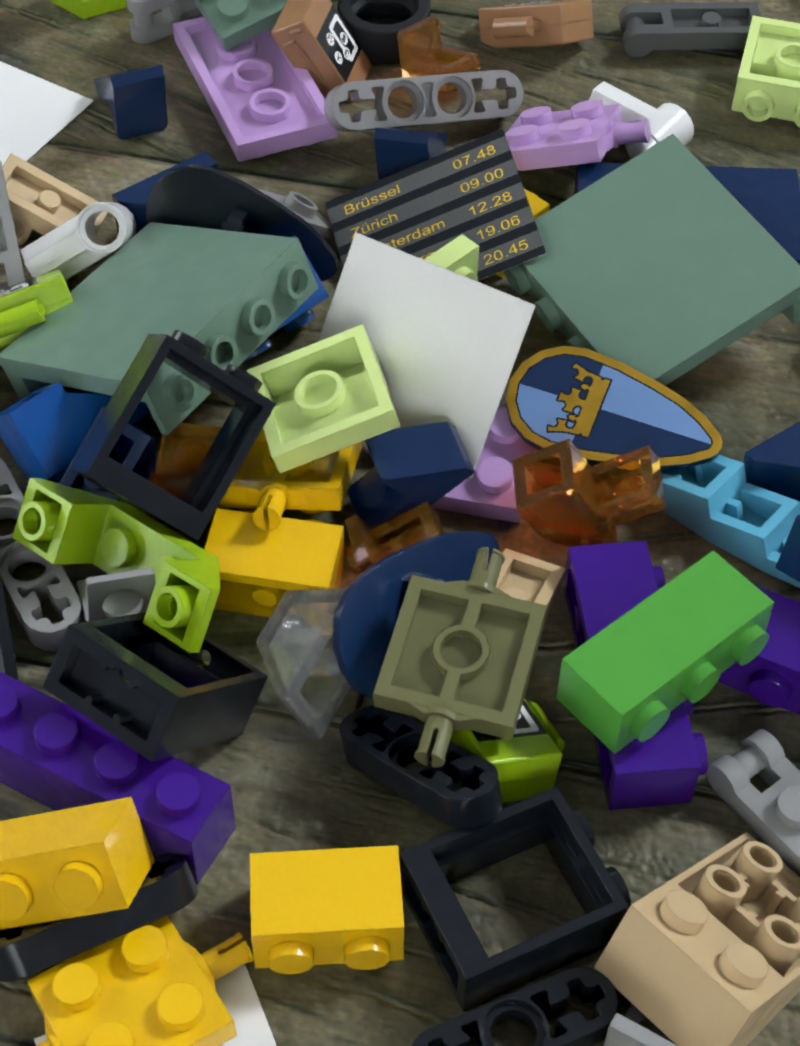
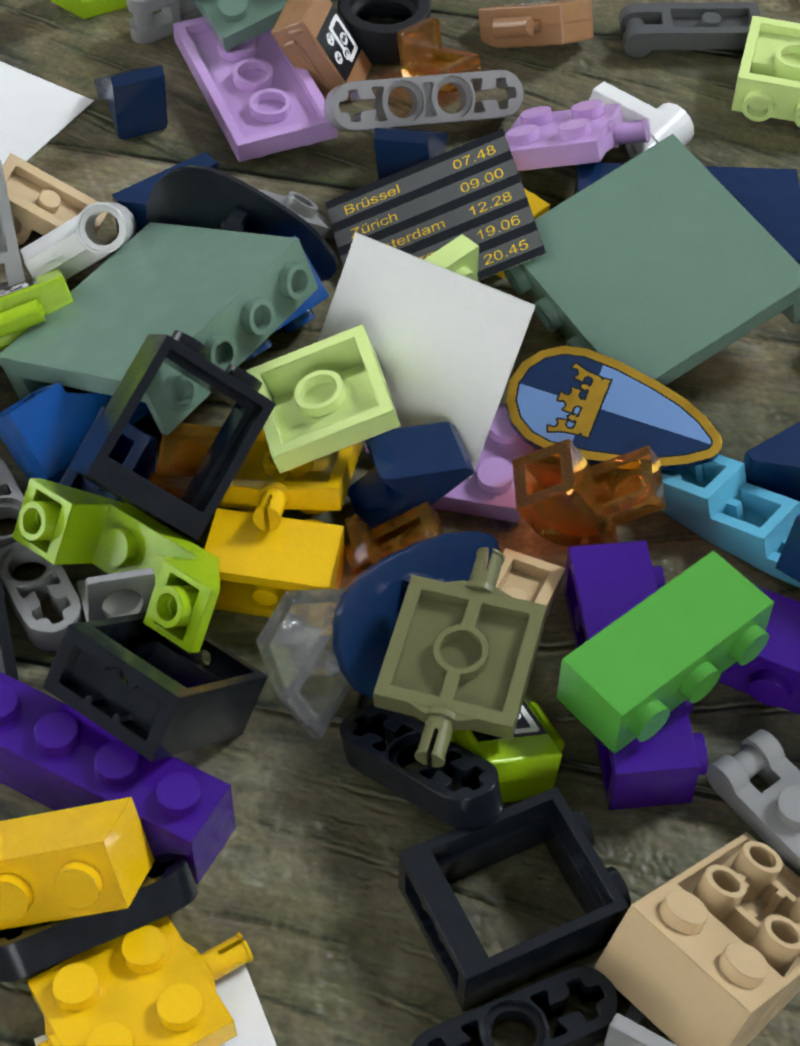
(326, 908): yellow brick -> none

